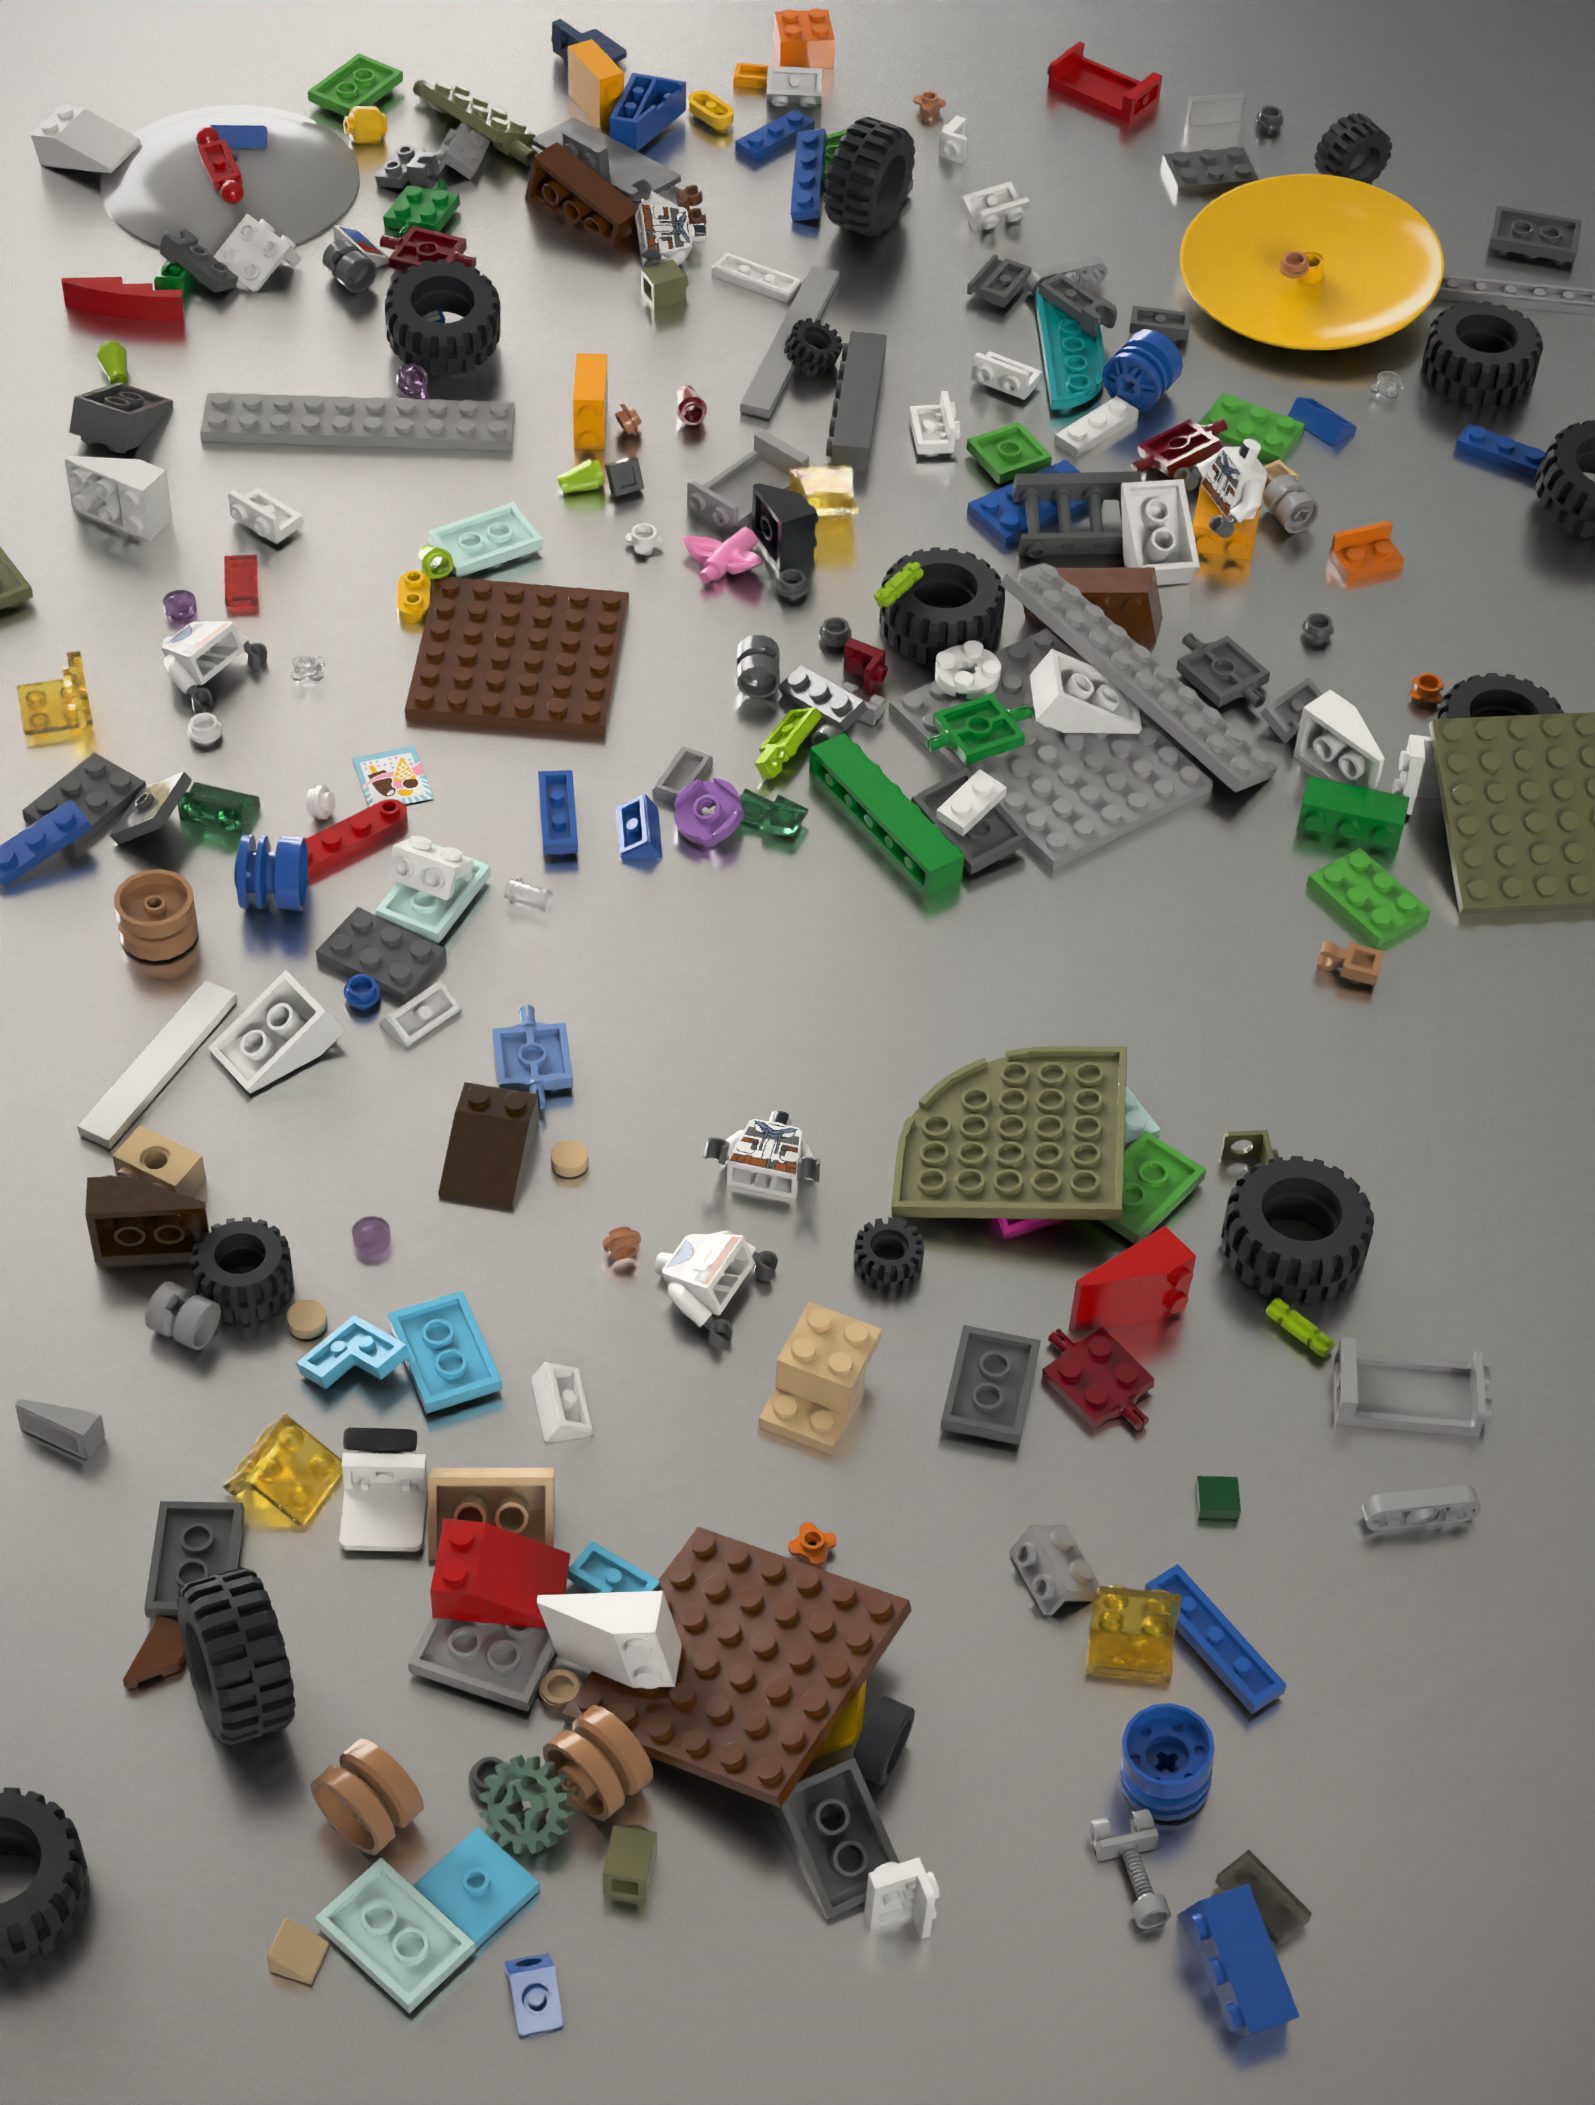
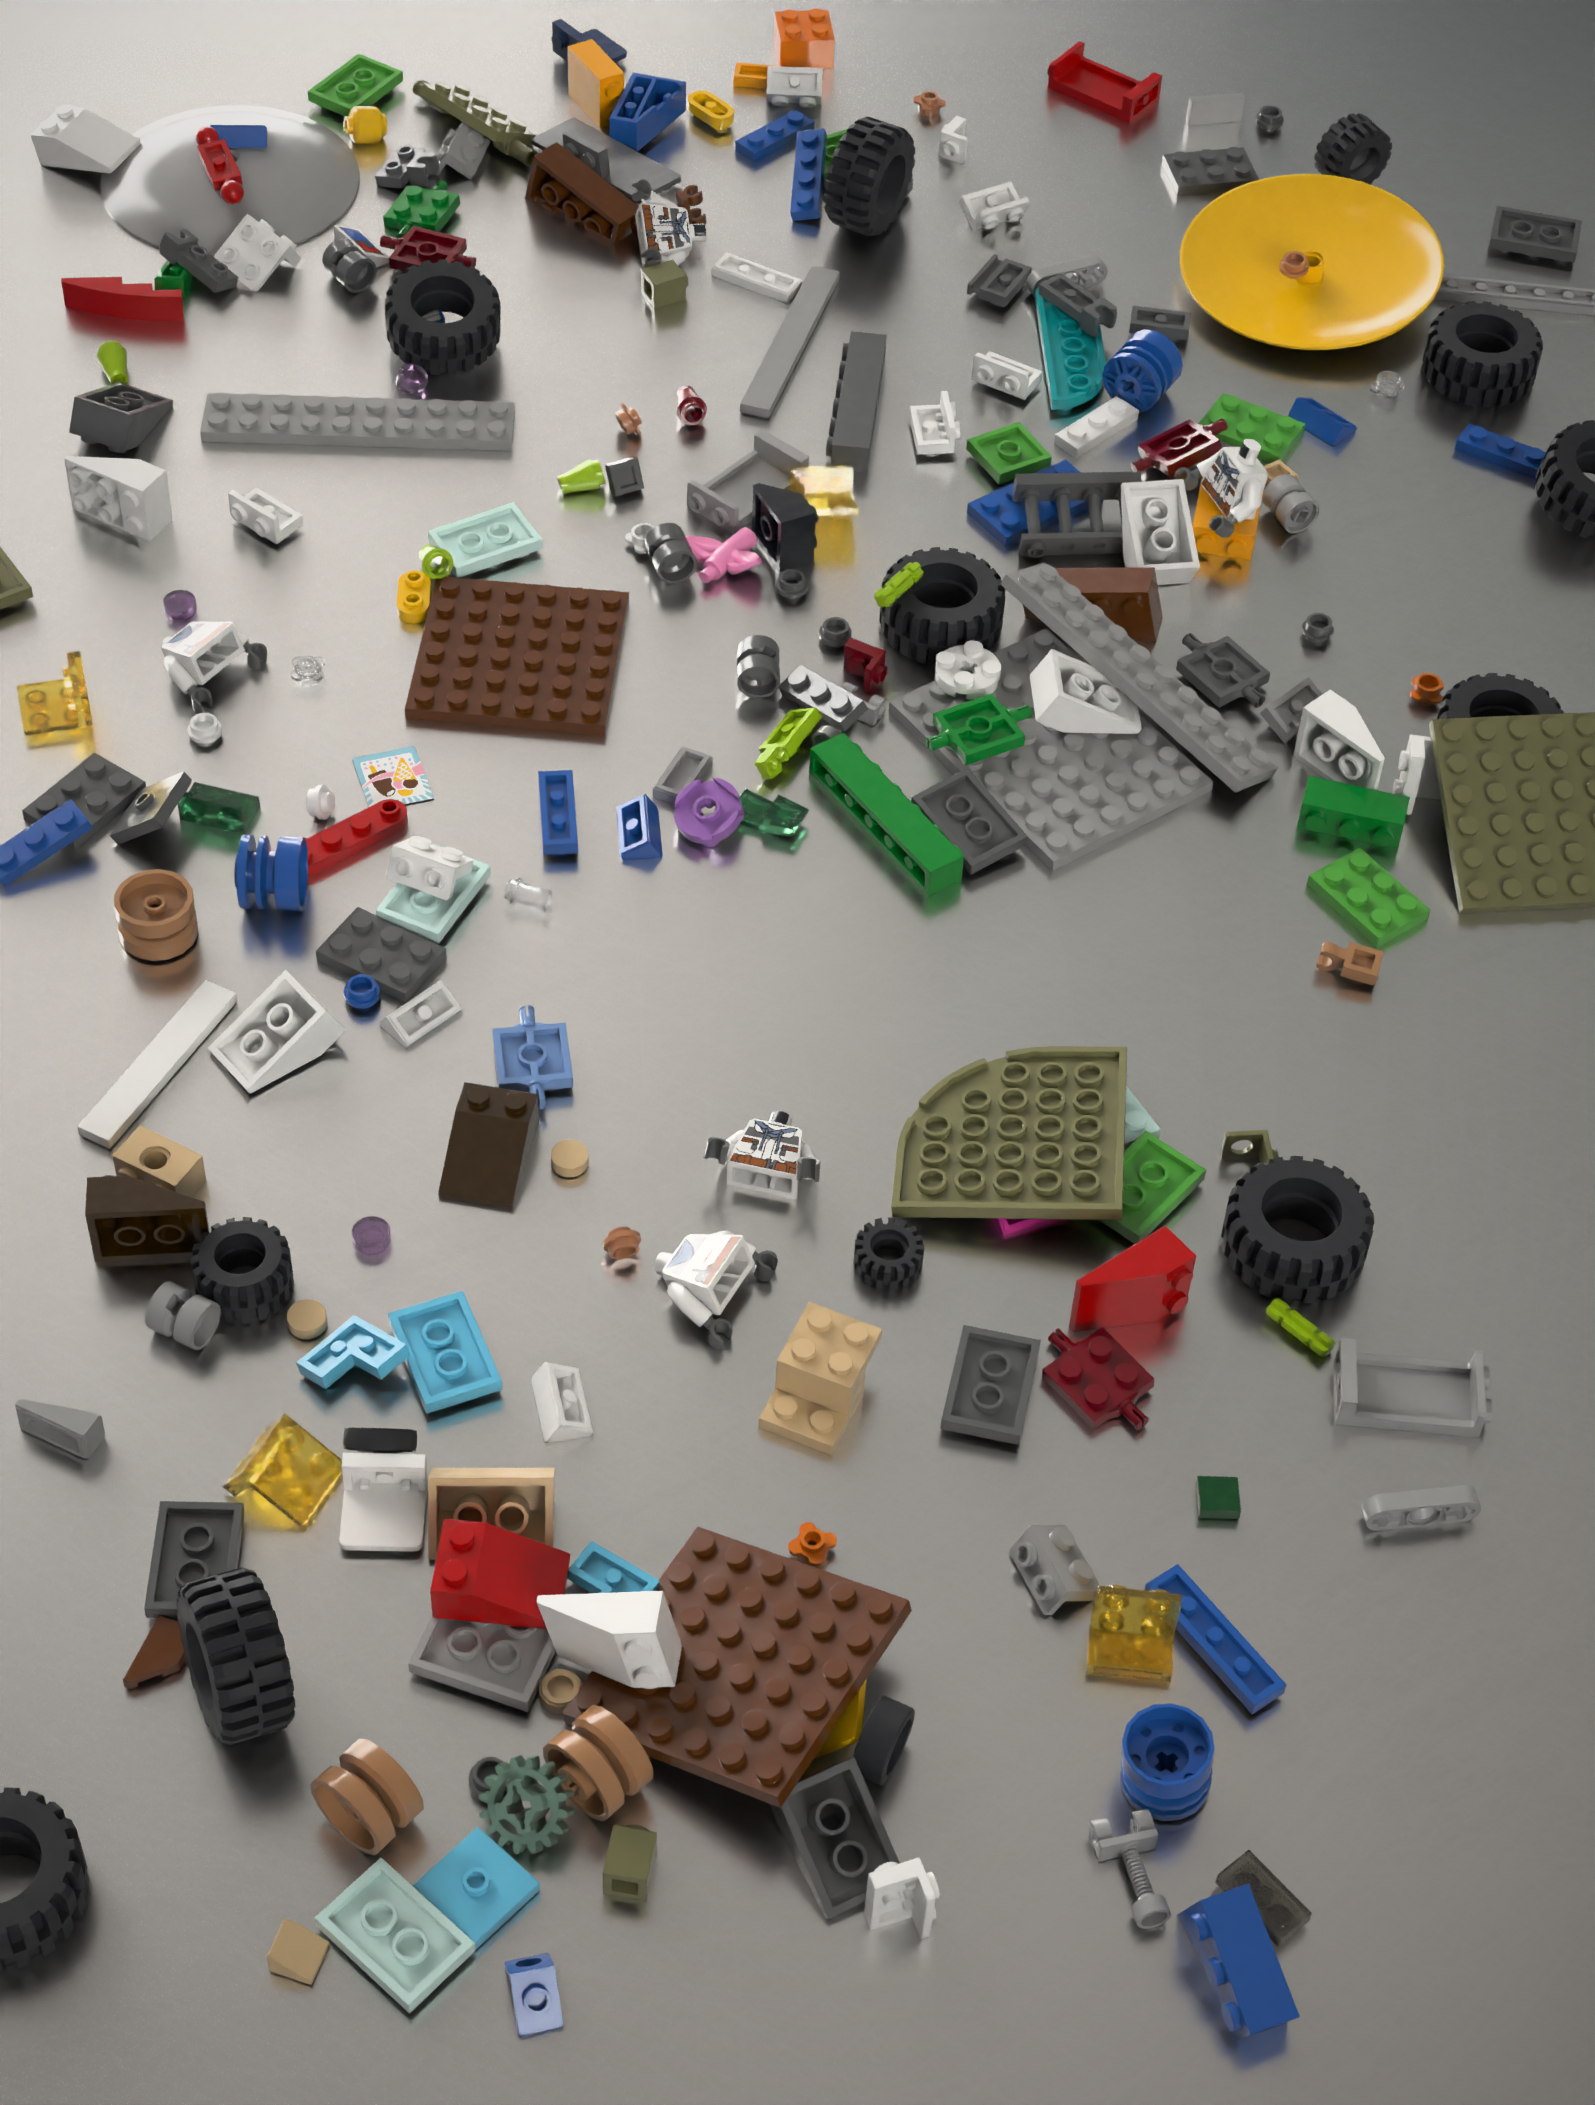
(241, 580): clear red tile -> none
(590, 401): light orange brick -> none
(670, 553): none -> dark grey wheel
(815, 359): black tyre -> none
(971, 802): white plate -> none
(1365, 551): orange bracket -> none

